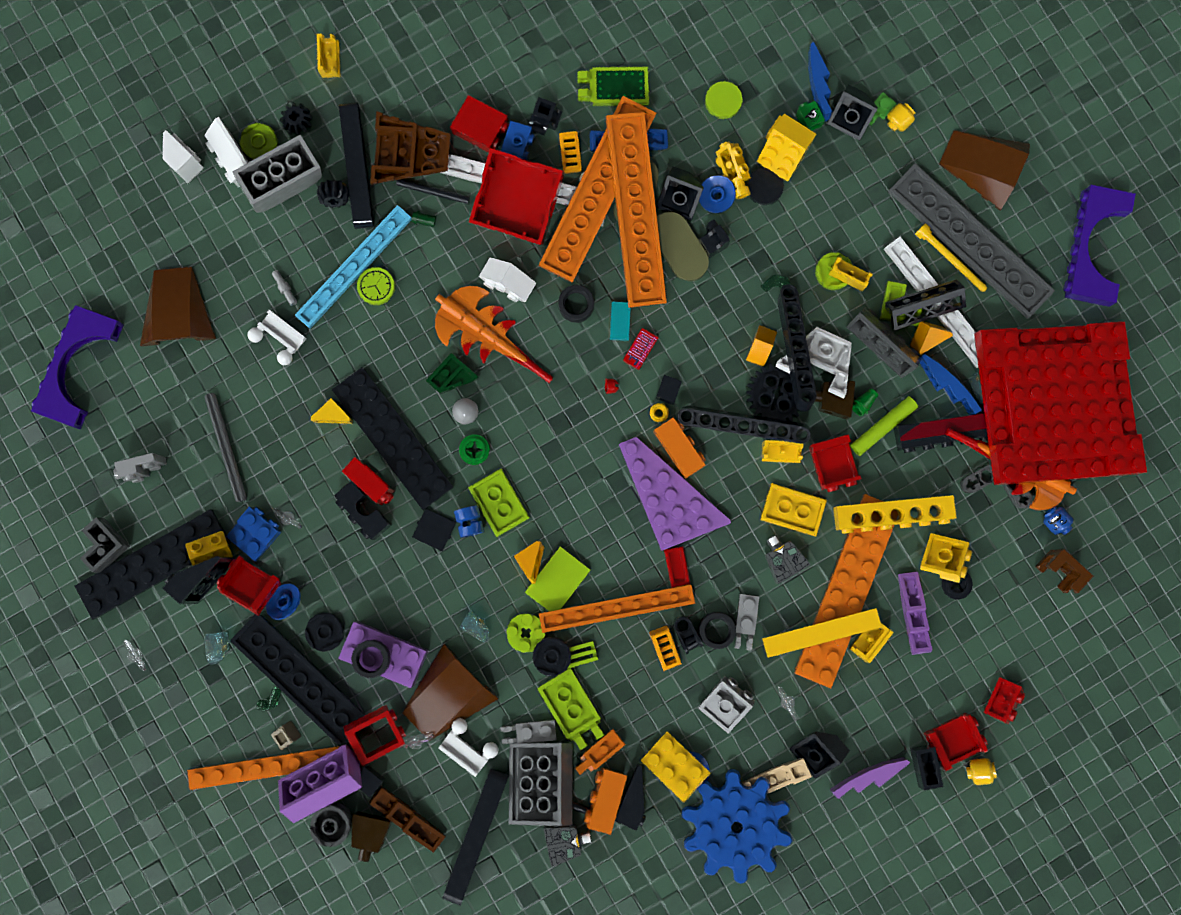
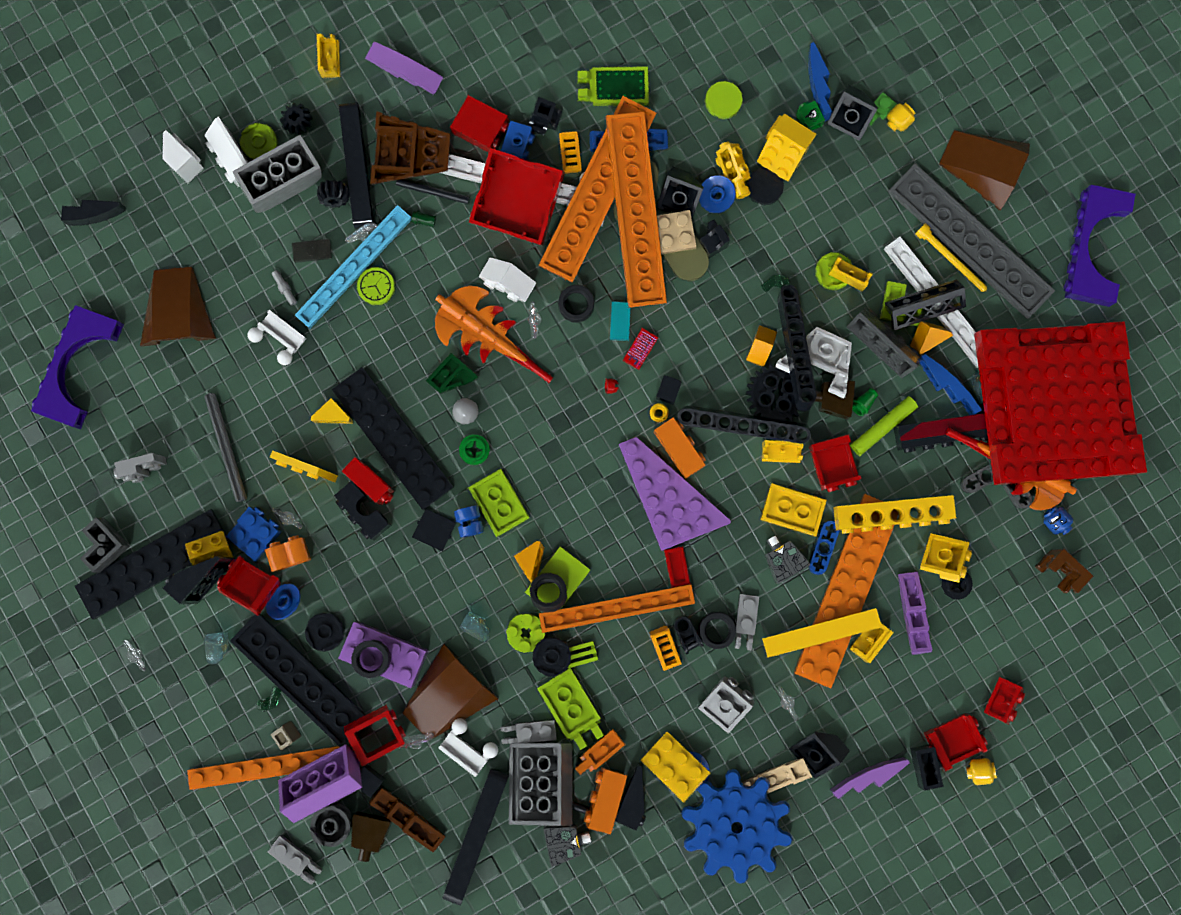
(91, 212): none -> black slope
(287, 554): none -> orange brick
(294, 858): none -> light grey hinge
(299, 466): none -> yellow wing
(311, 250): none -> clear smoke plate
(361, 233): none -> clear piece
(403, 67): none -> medium lavender slope
(534, 320): none -> clear piece
(548, 578): none -> black tyre
(676, 232): none -> tan plate
(813, 559): none -> blue beam

